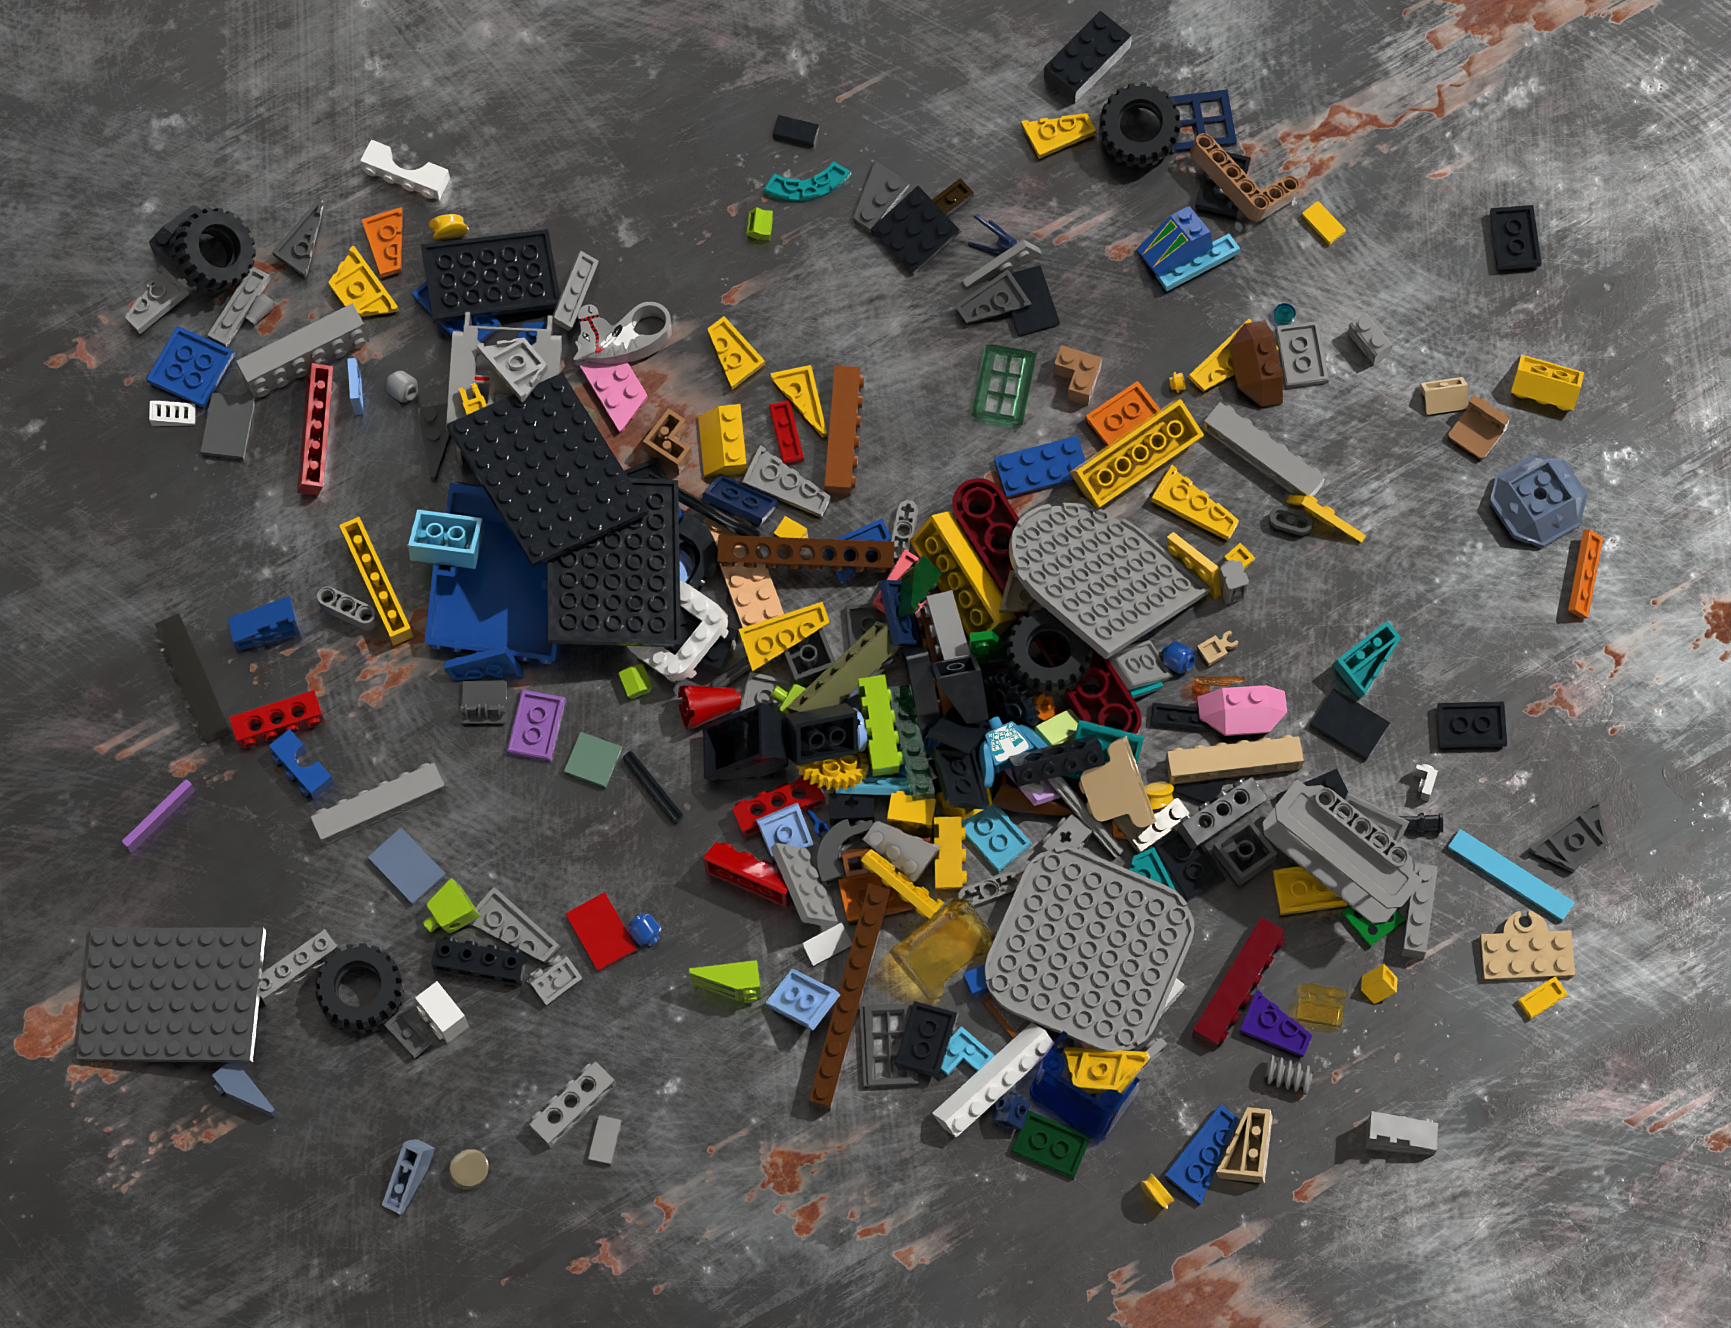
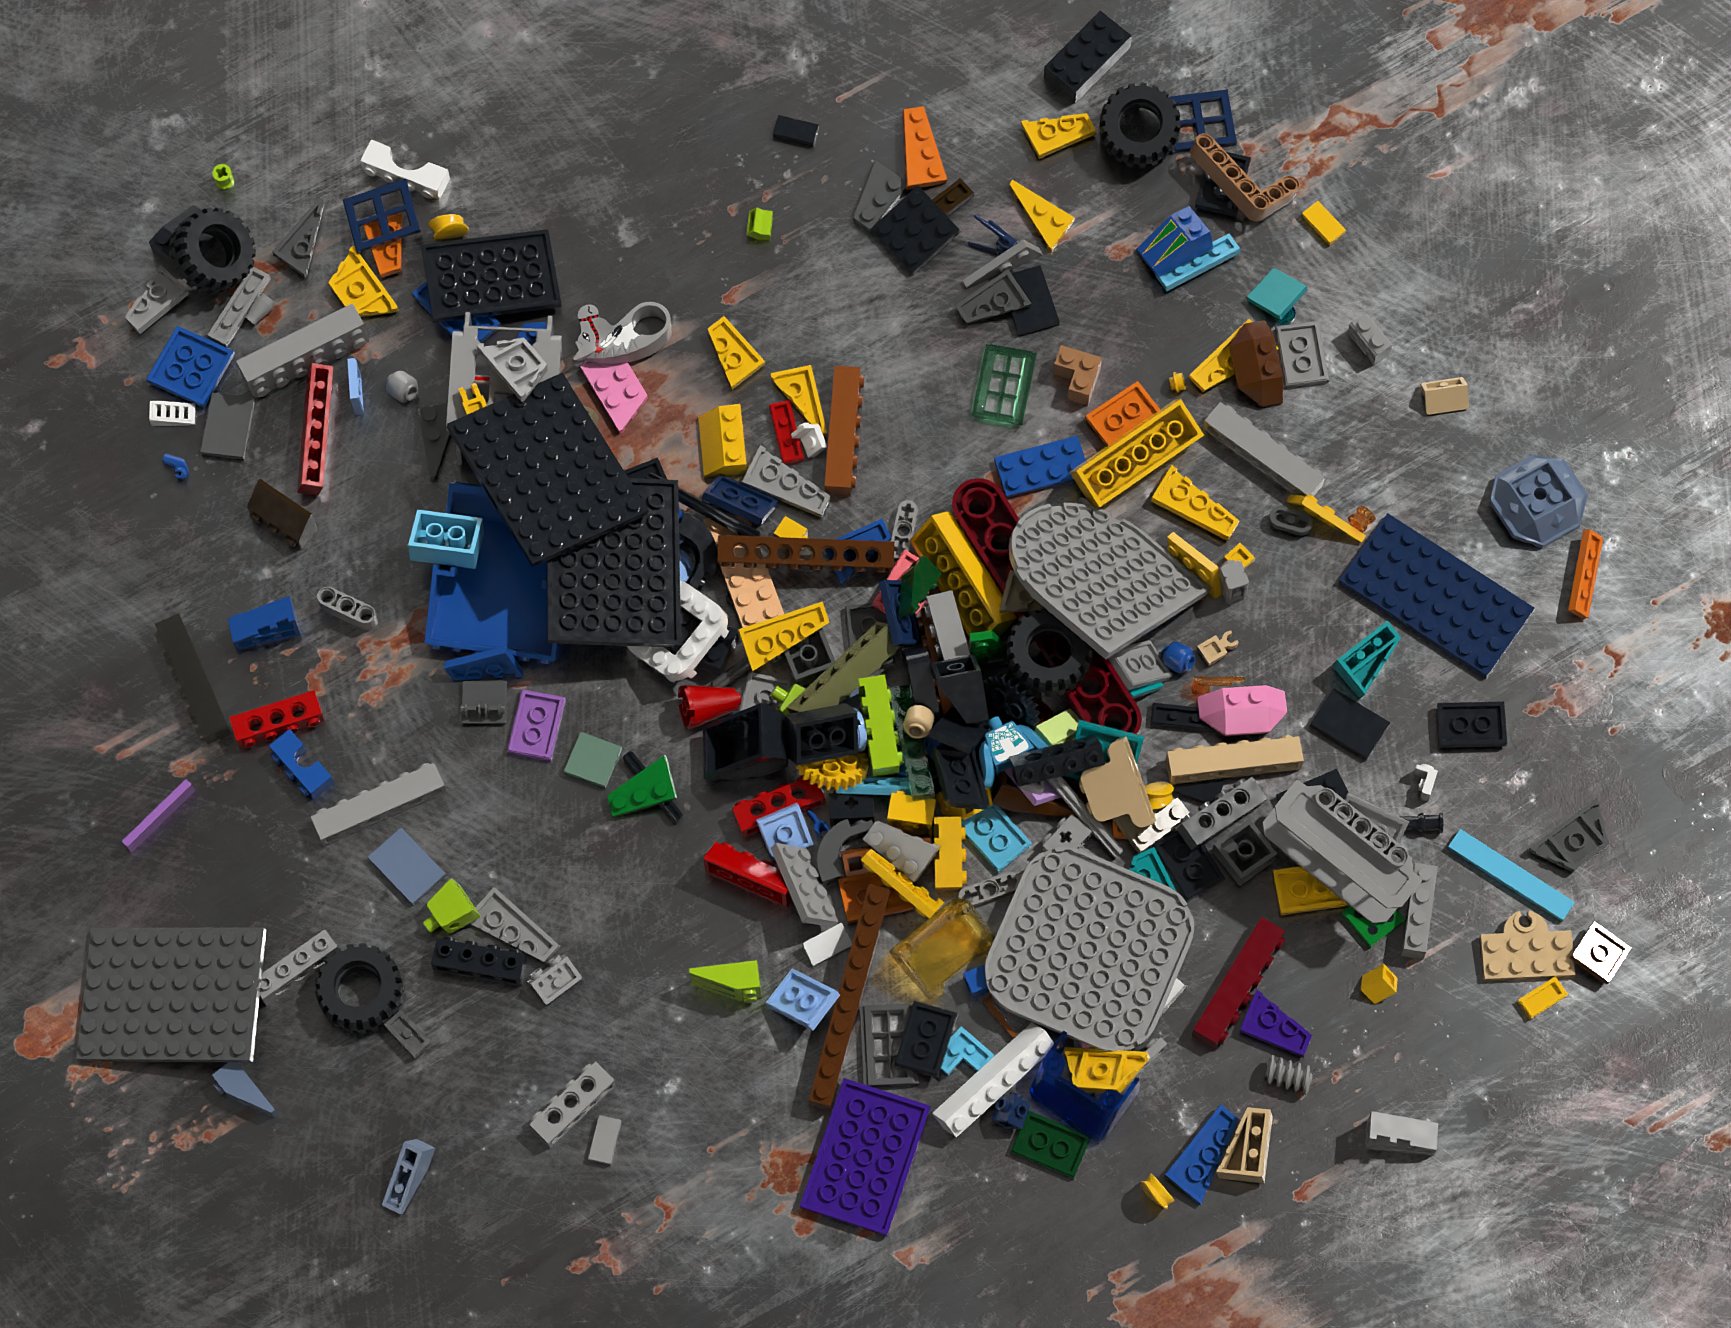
(179, 465): none -> blue arm
(222, 176): none -> lime bush
(281, 515): none -> dark brown slope
(376, 581): yellow brick -> none
(381, 215): none -> dark blue window
(442, 1012): white brick -> none
(468, 1169): dark tan piece -> none
(574, 290): light grey plate -> none
(601, 932): red tile -> none
(635, 681): lime piece -> none
(644, 790): none -> green wing
(644, 929): blue head -> none
(665, 443): medium nougat brick -> none
(808, 189): teal tile -> none
(811, 438): none -> white bracket
(865, 1157): none -> dark purple plate
(918, 721): none -> tan head
(921, 154): none -> orange wing
(1046, 707): orange piece -> none
(1048, 219): none -> yellow wing
(1277, 293): none -> teal tile
(1321, 1011): clear yellow plate -> none
(1361, 518): none -> clear orange wheel
(1436, 595): none -> dark blue plate
(1479, 427): medium nougat bracket -> none
(1515, 237): black plate -> none
(1547, 383): yellow slope -> none
(1600, 952): none -> plate

